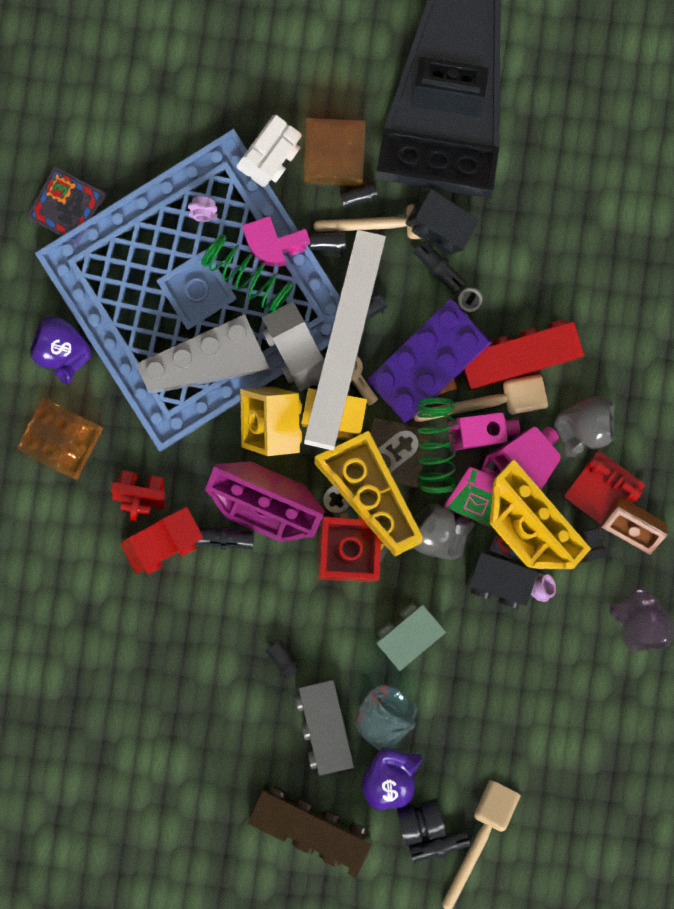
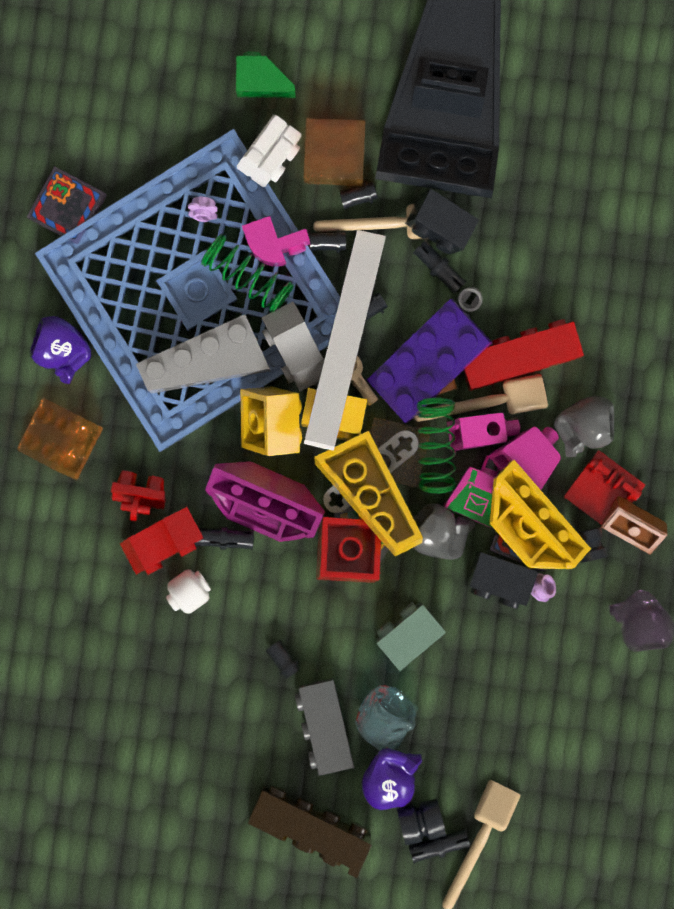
(188, 591): none -> white head
(261, 78): none -> green slope

